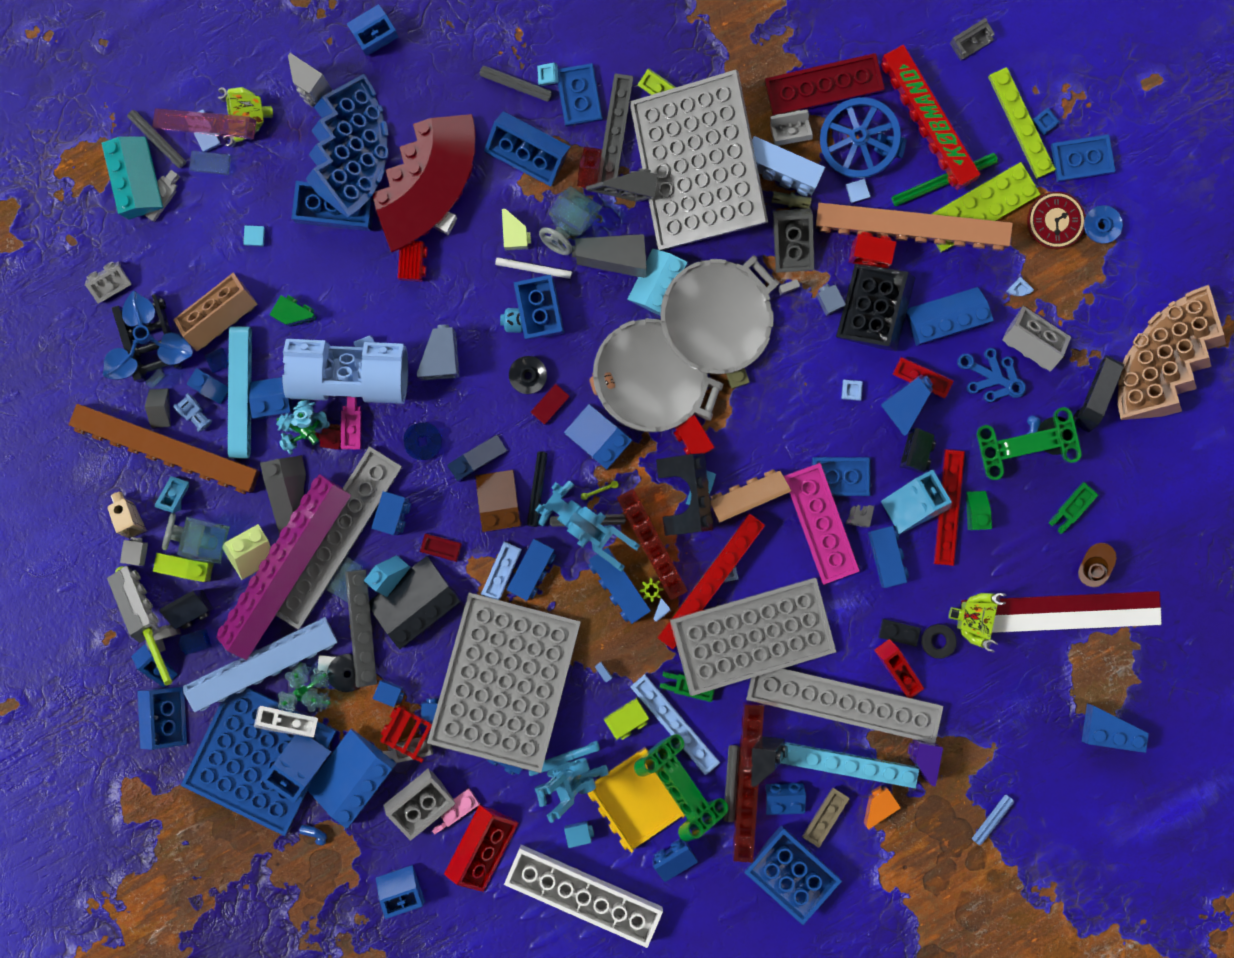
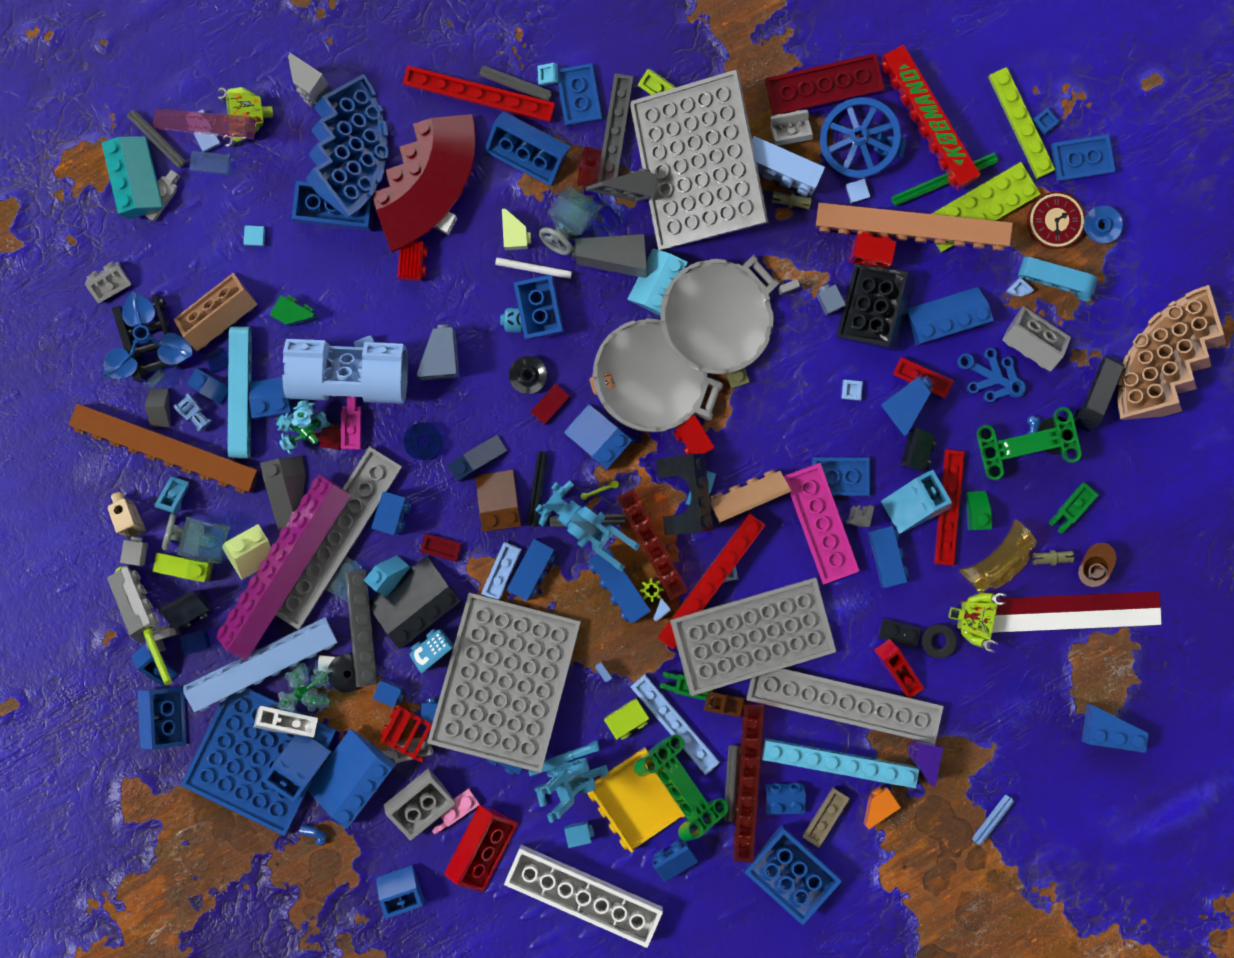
(372, 30): blue slope -> none
(431, 650): none -> dark azure slope
(478, 94): none -> red plate
(723, 704): none -> reddish brown slope
(766, 757): black slope -> none
(793, 240): dark grey slope -> none
(972, 39): flat silver hinge -> none
(1004, 561): none -> clear yellow windscreen
(1053, 557): none -> olive pin
(1059, 277): none -> dark azure beam

